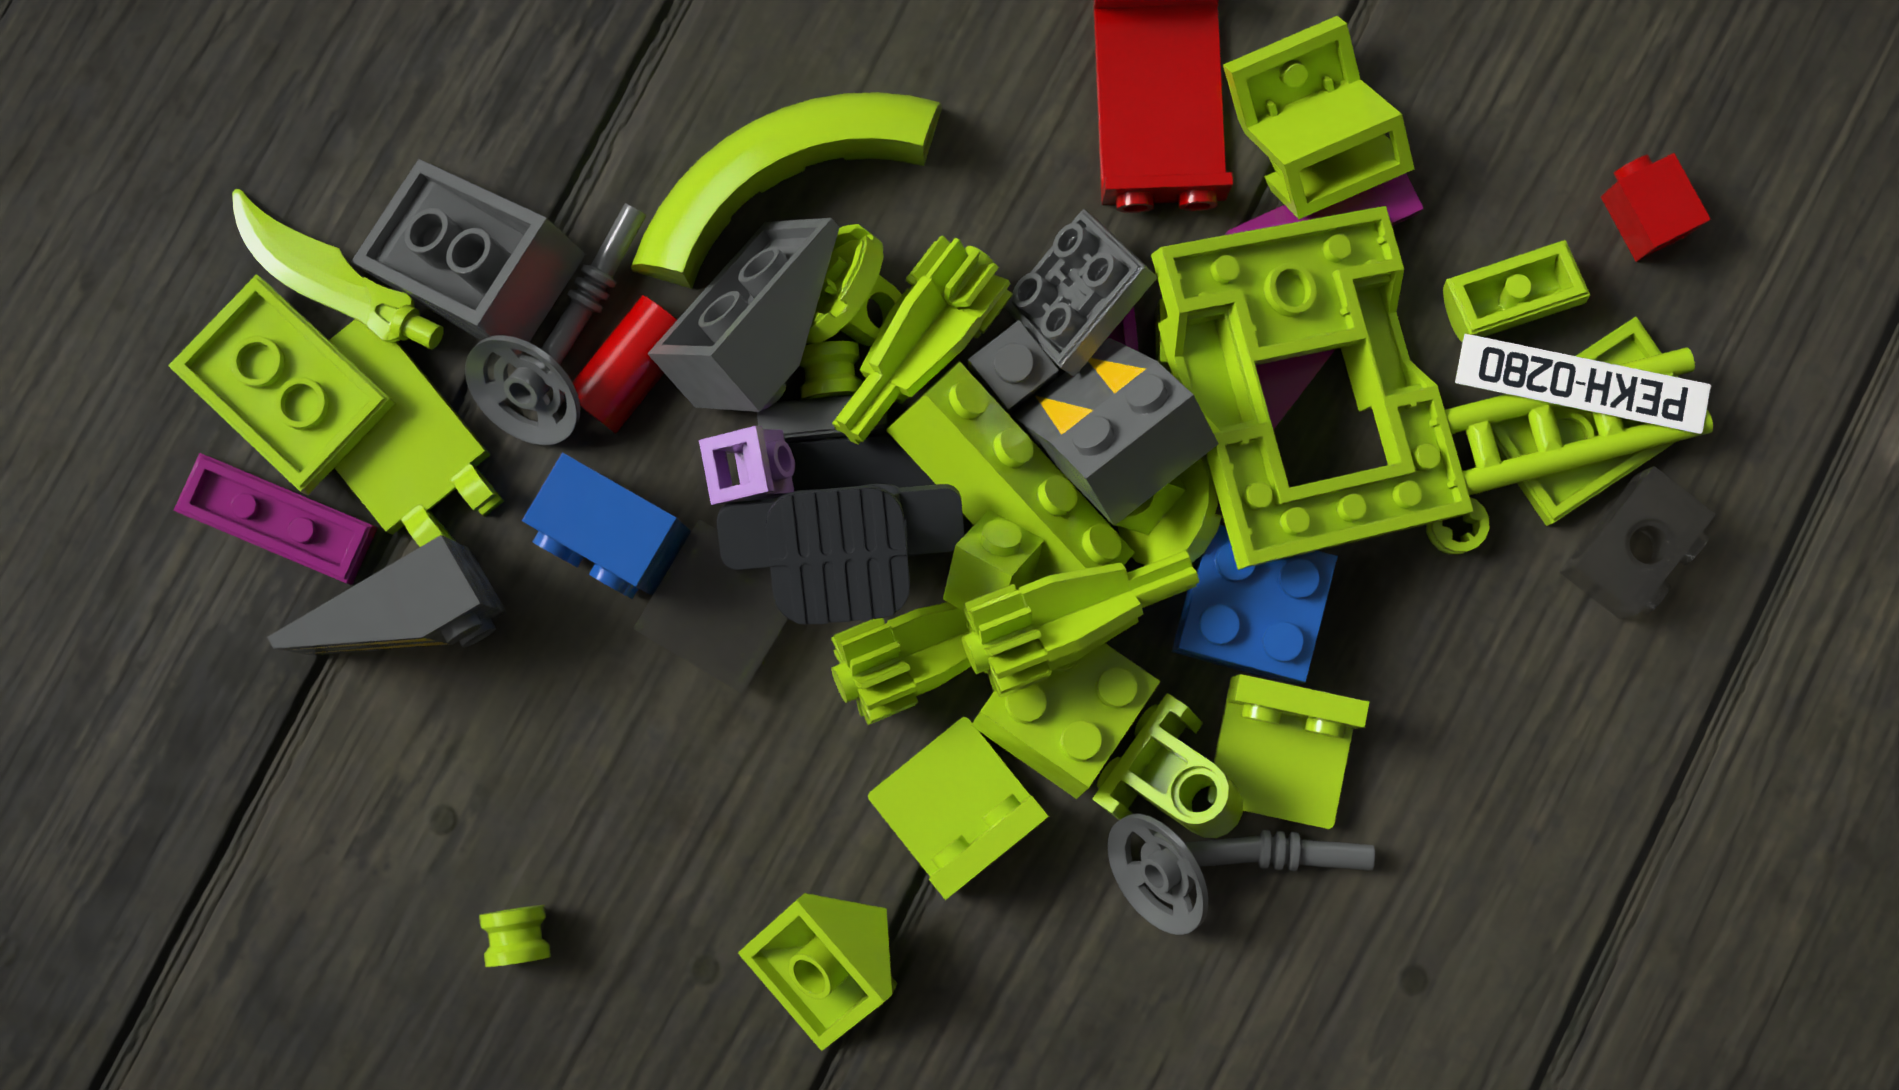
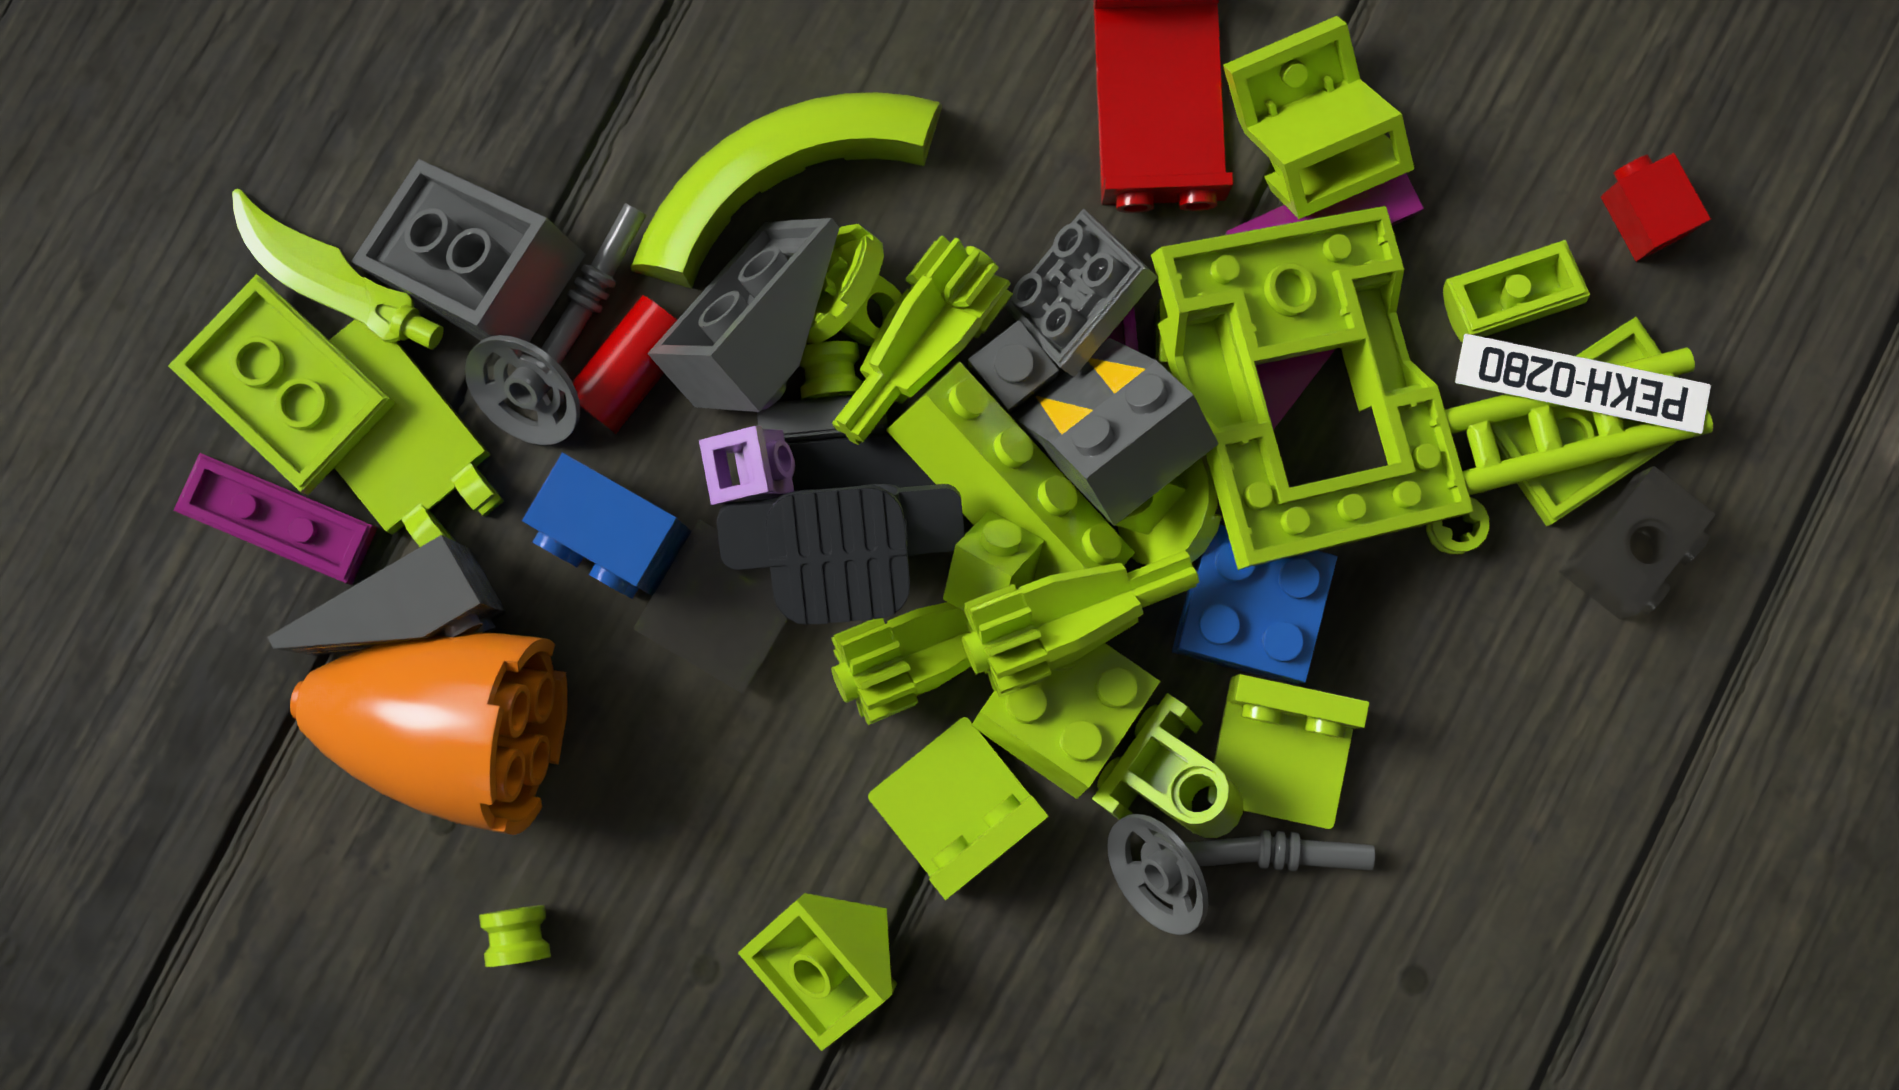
(443, 723): none -> orange cylinder

